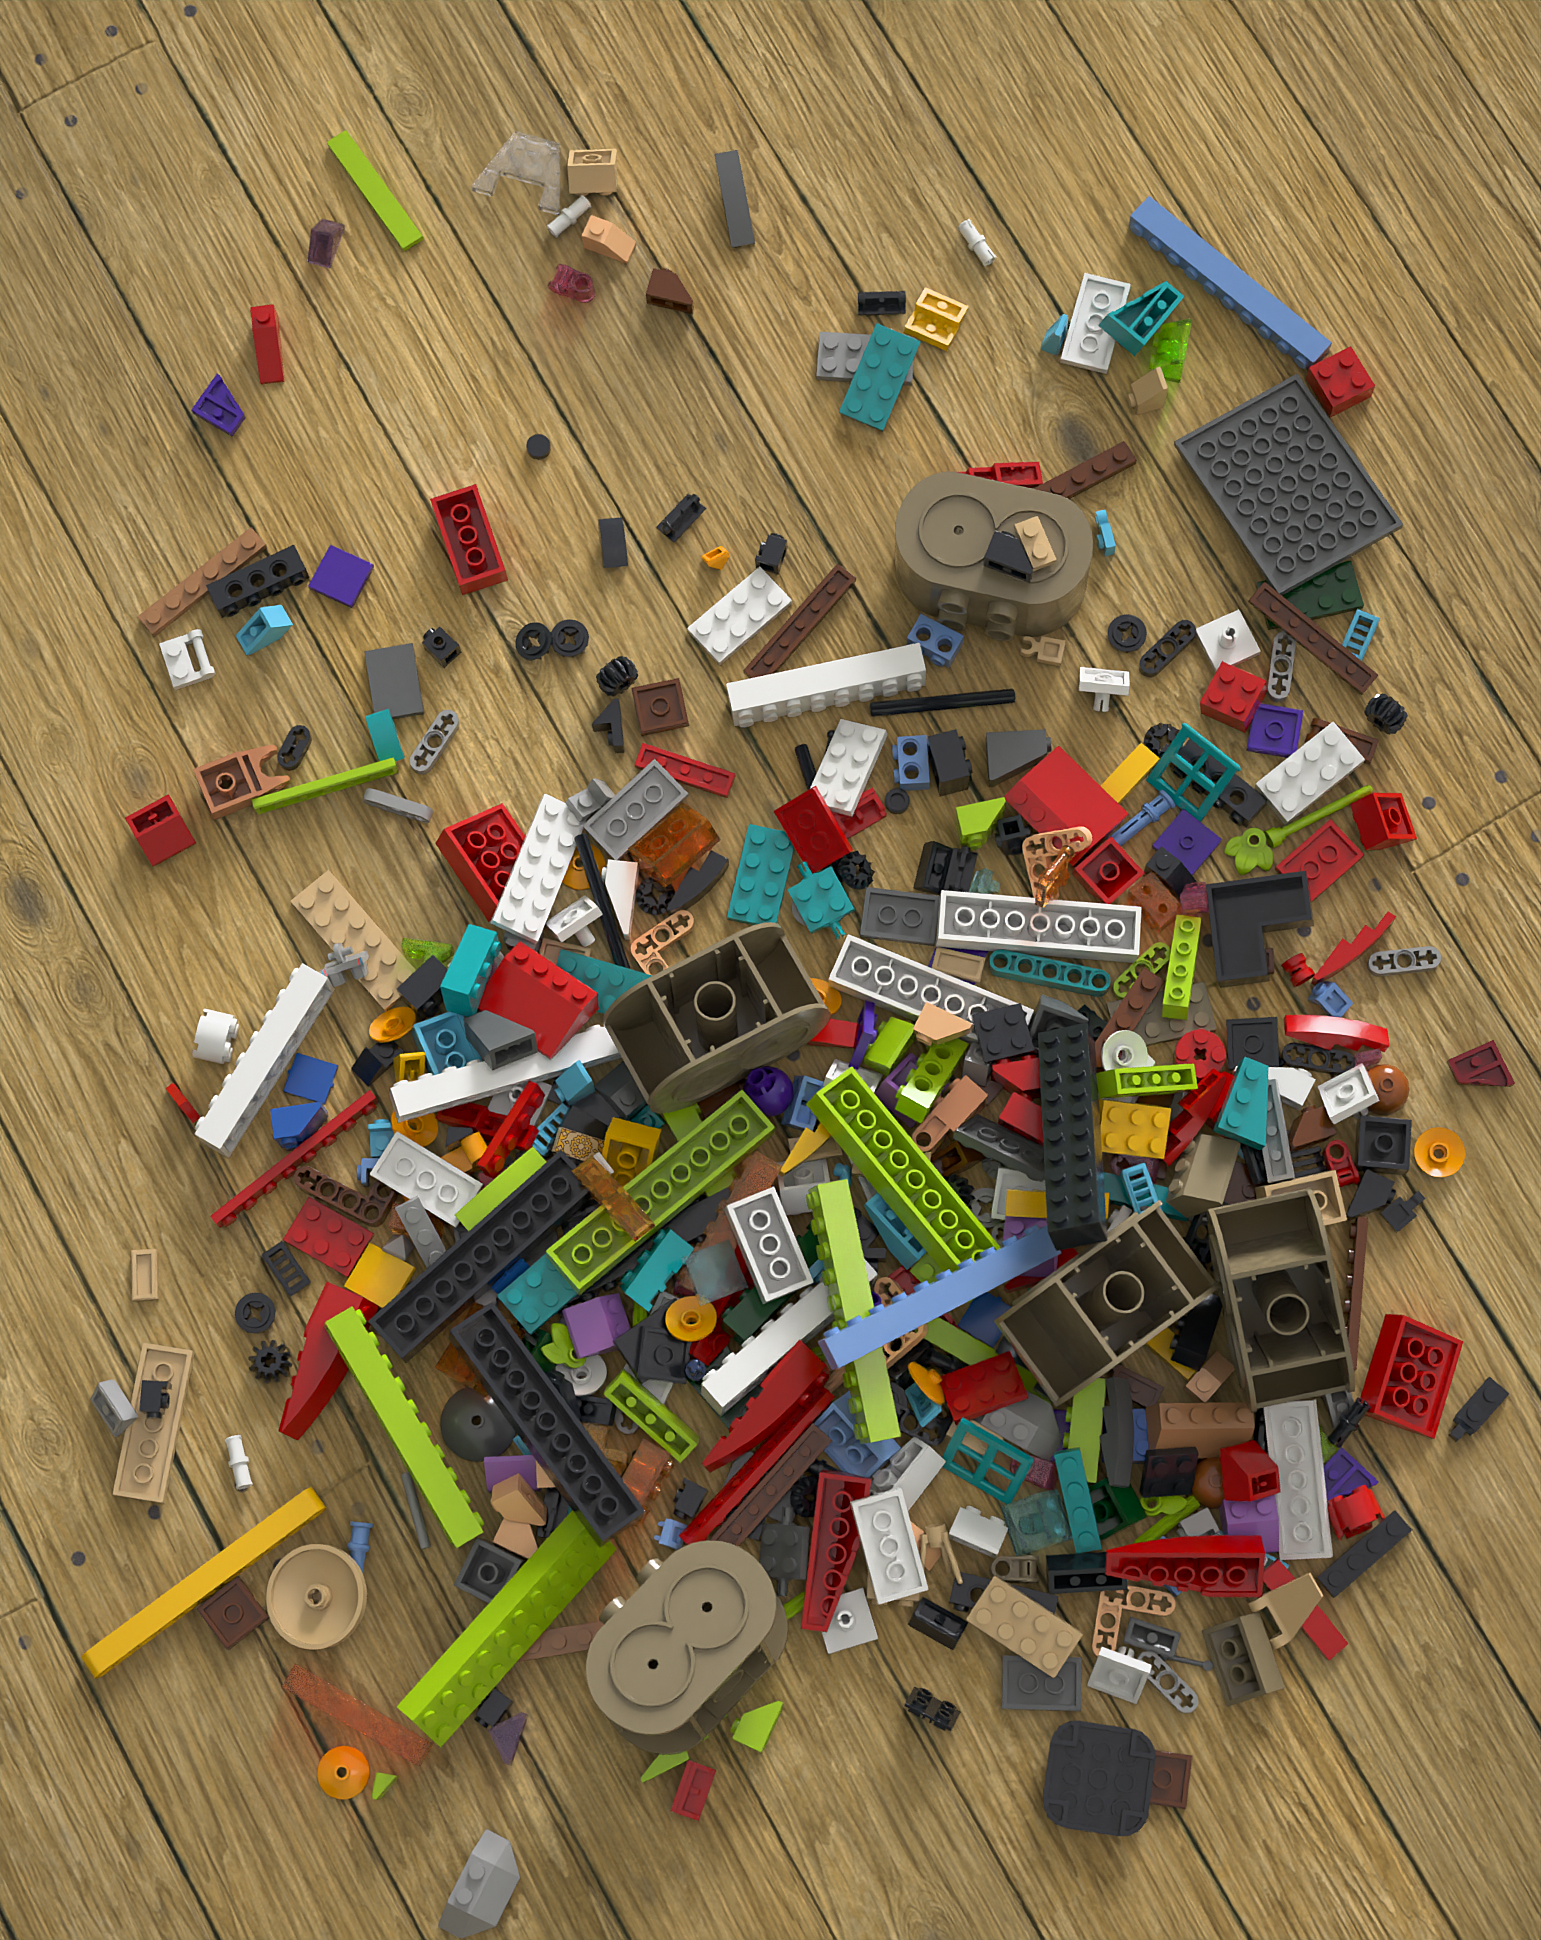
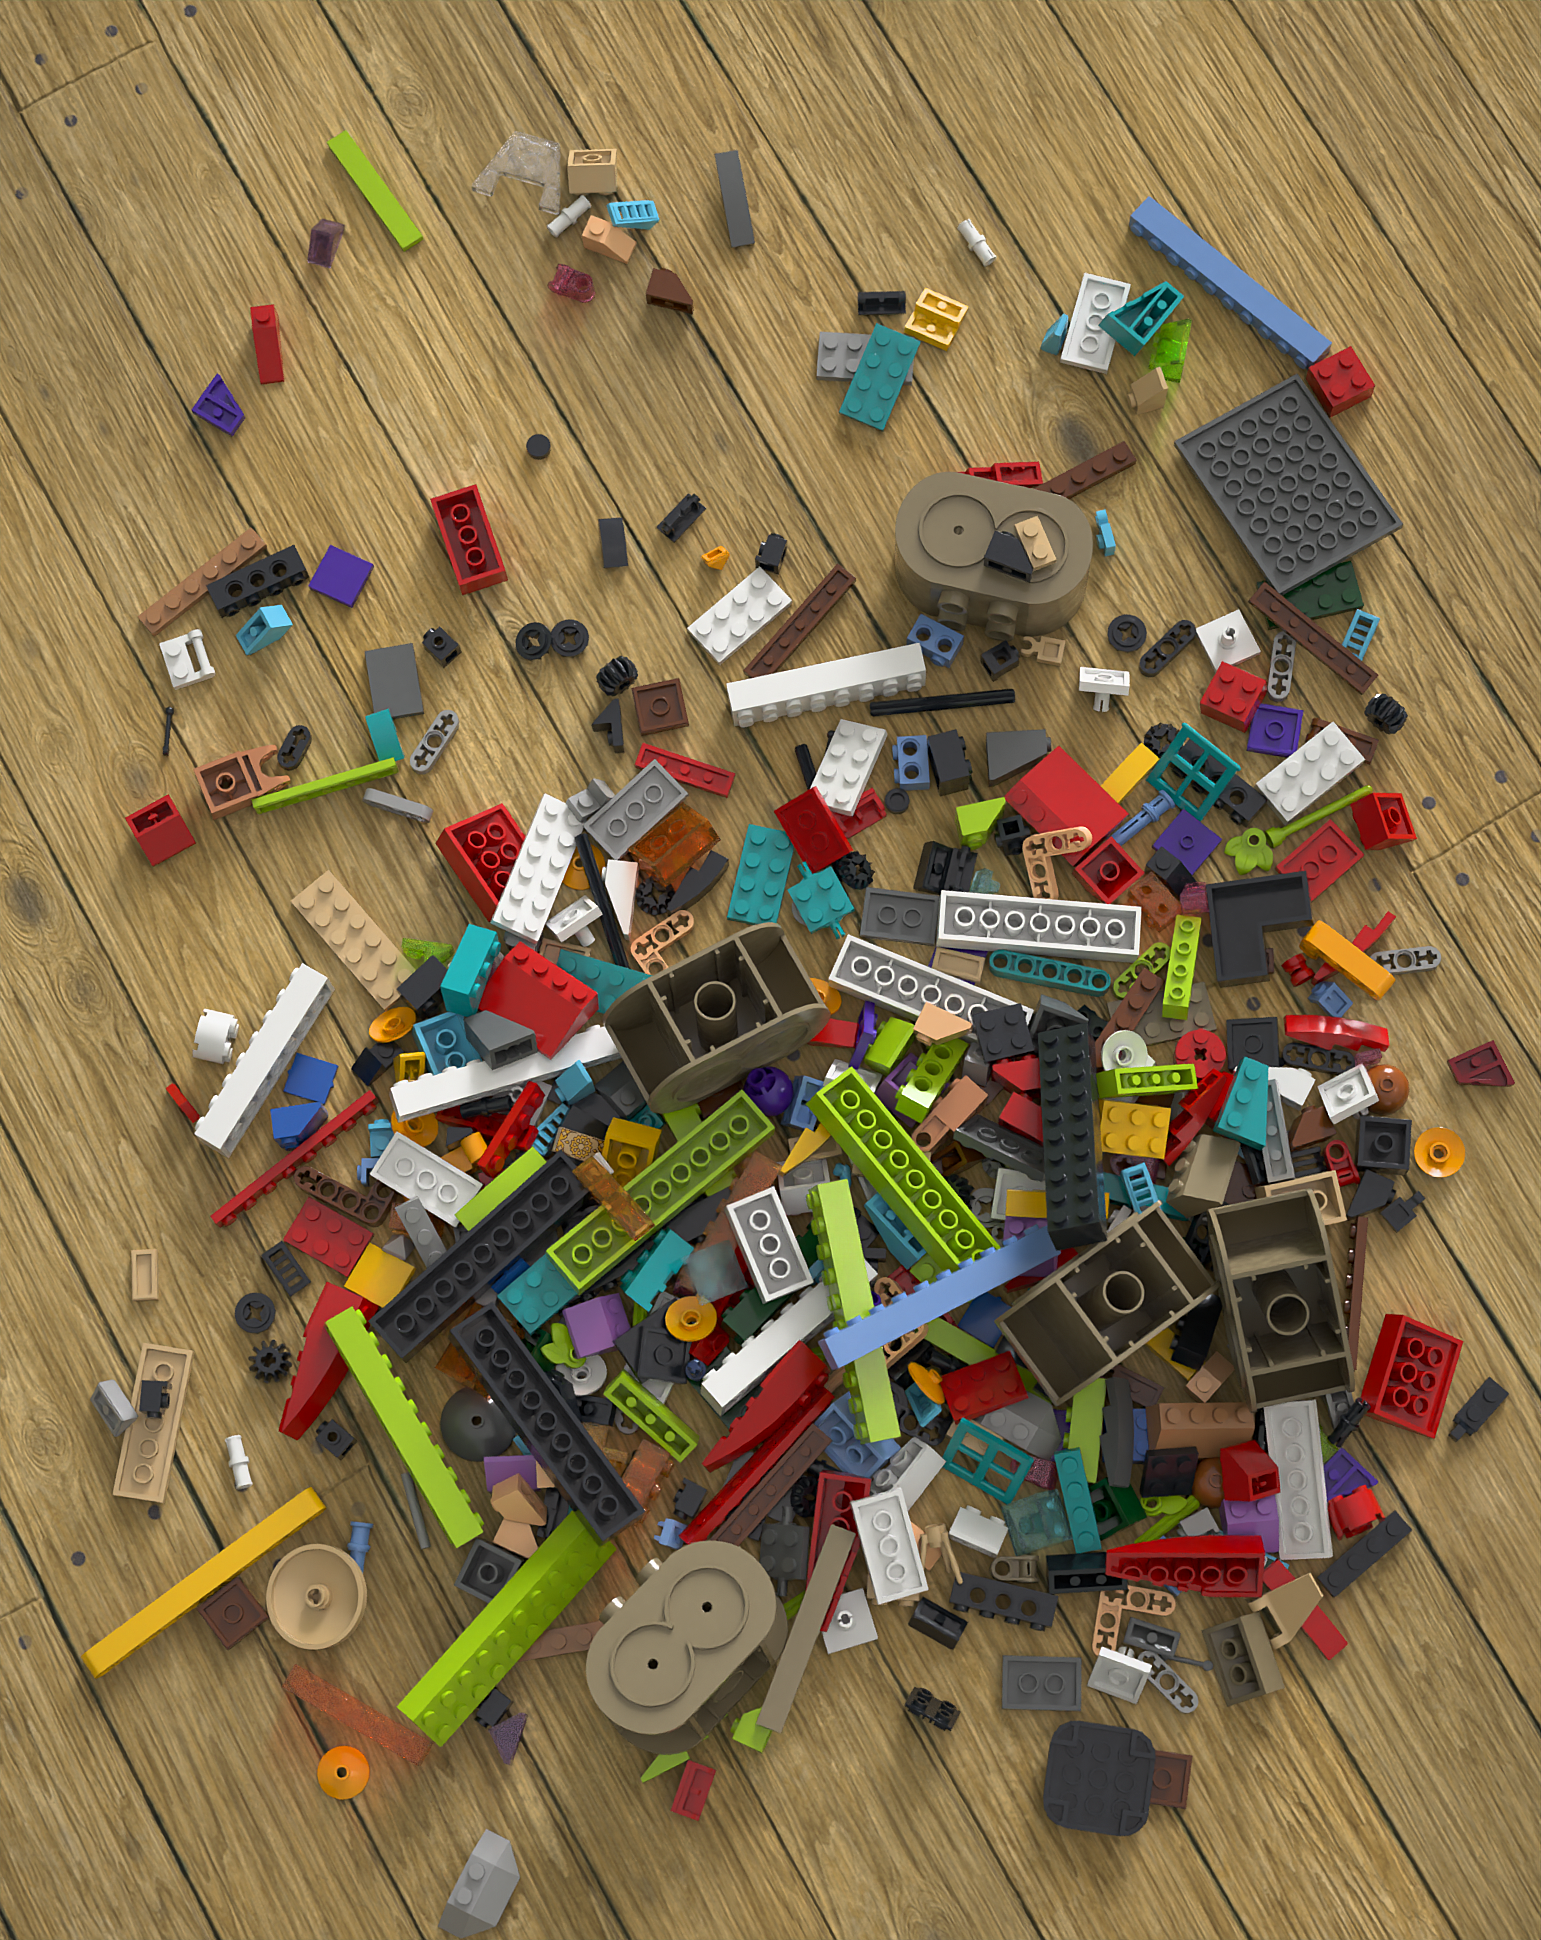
(169, 711): none -> black hinge
(335, 969): light grey hips -> none
(344, 1440): none -> black brick
(382, 1784): lime slope -> none
(486, 1107): none -> black pin
(634, 213): none -> medium azure slope
(806, 1629): none -> dark tan tile
(1000, 651): none -> black brick
(1024, 1626): tan plate -> none
(1054, 877): clear orange plate -> none
(1347, 959): none -> light orange beam

